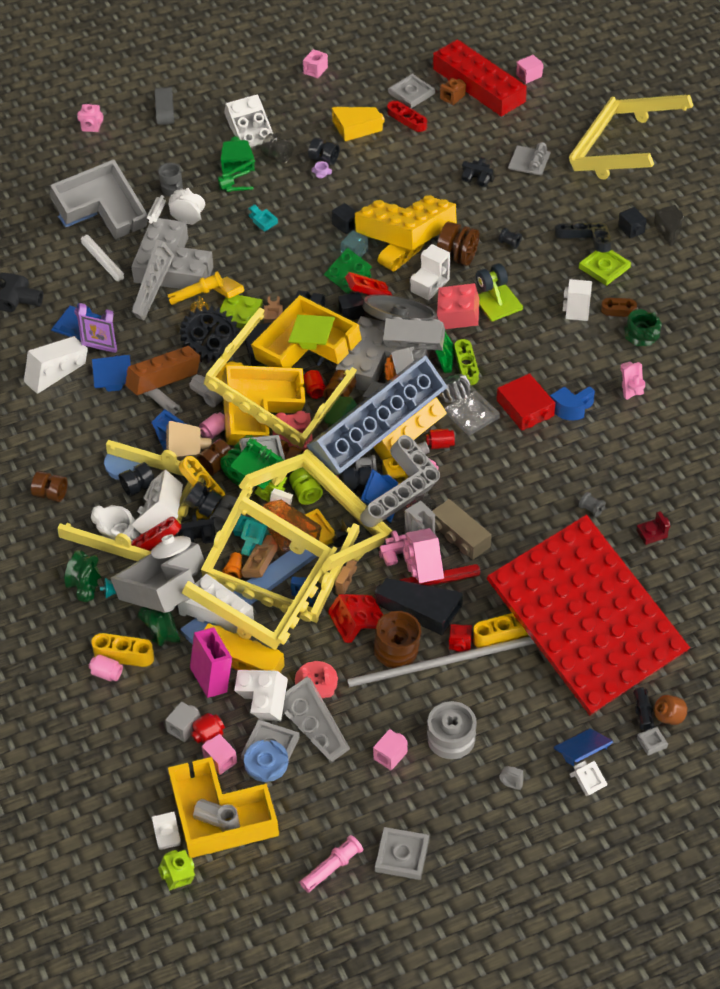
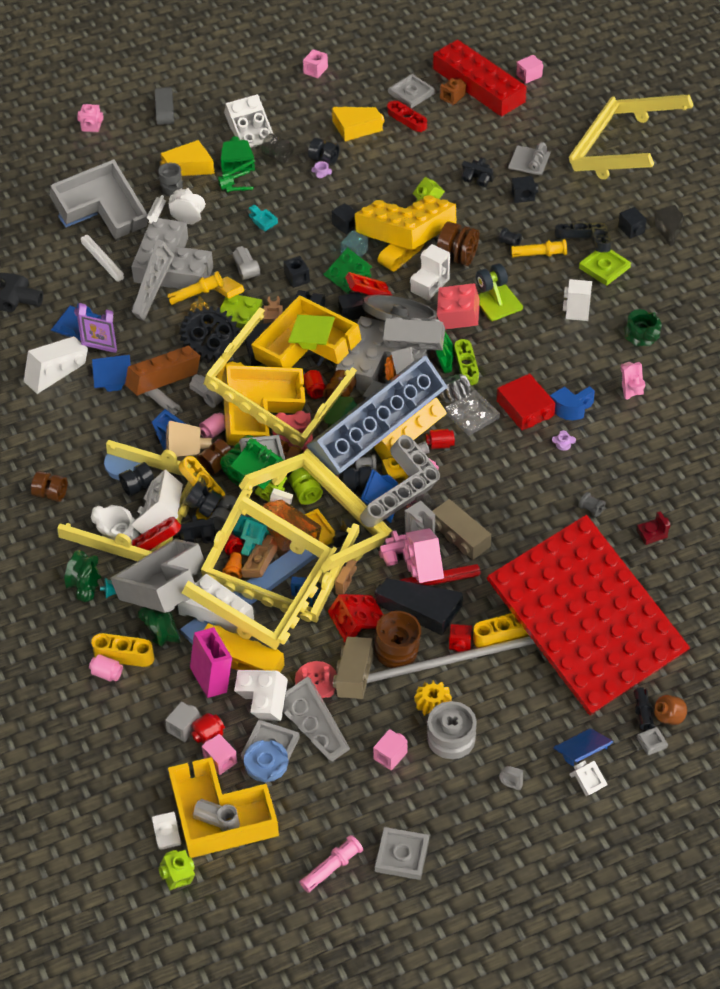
(170, 546): white dish -> none
(191, 158): none -> yellow slope
(233, 545): none -> red cone
(246, 265): none -> light grey piece
(296, 271): none -> black brick
(354, 667): none -> dark tan brick
(428, 187): none -> lime brick
(430, 696): none -> yellow gear
(523, 189): none -> black brick
(548, 248): none -> yellow pin
(563, 440): none -> lavender plate
(618, 306): reddish brown beam -> none

